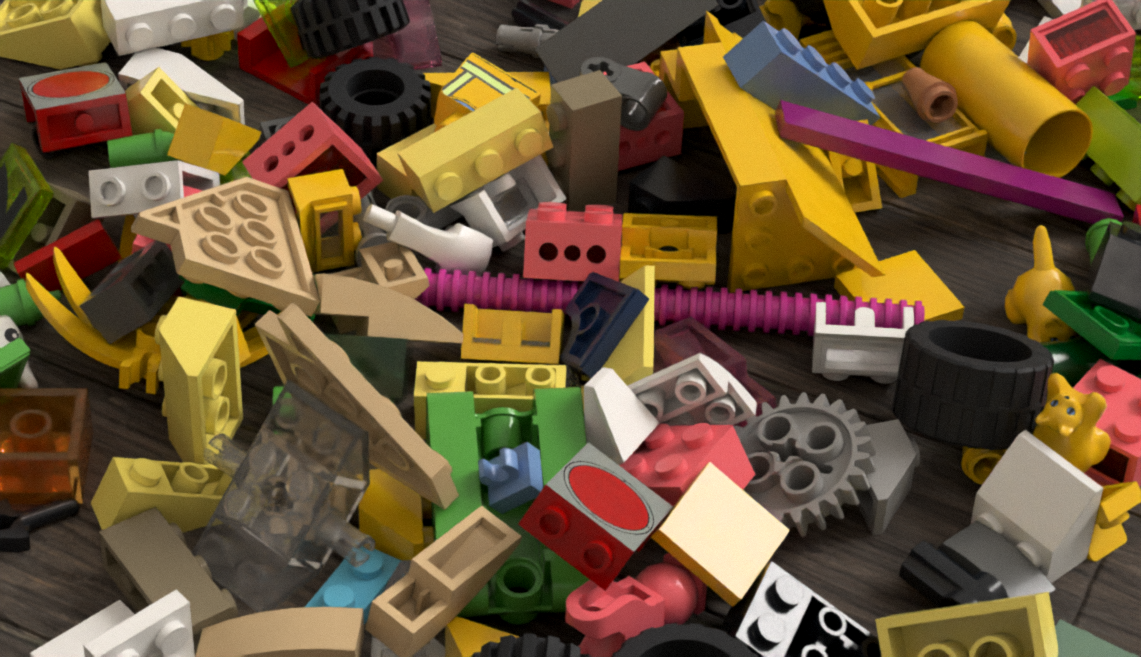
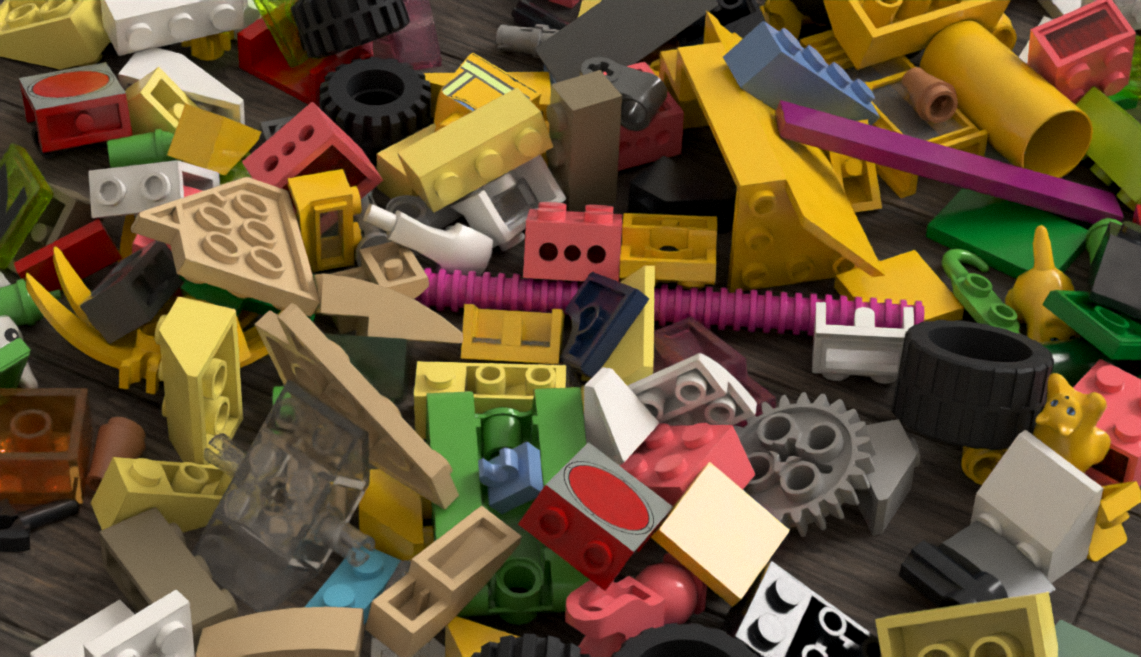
(115, 439): none -> nougat cone
(976, 291): none -> bright green piece
(1004, 232): none -> green tile

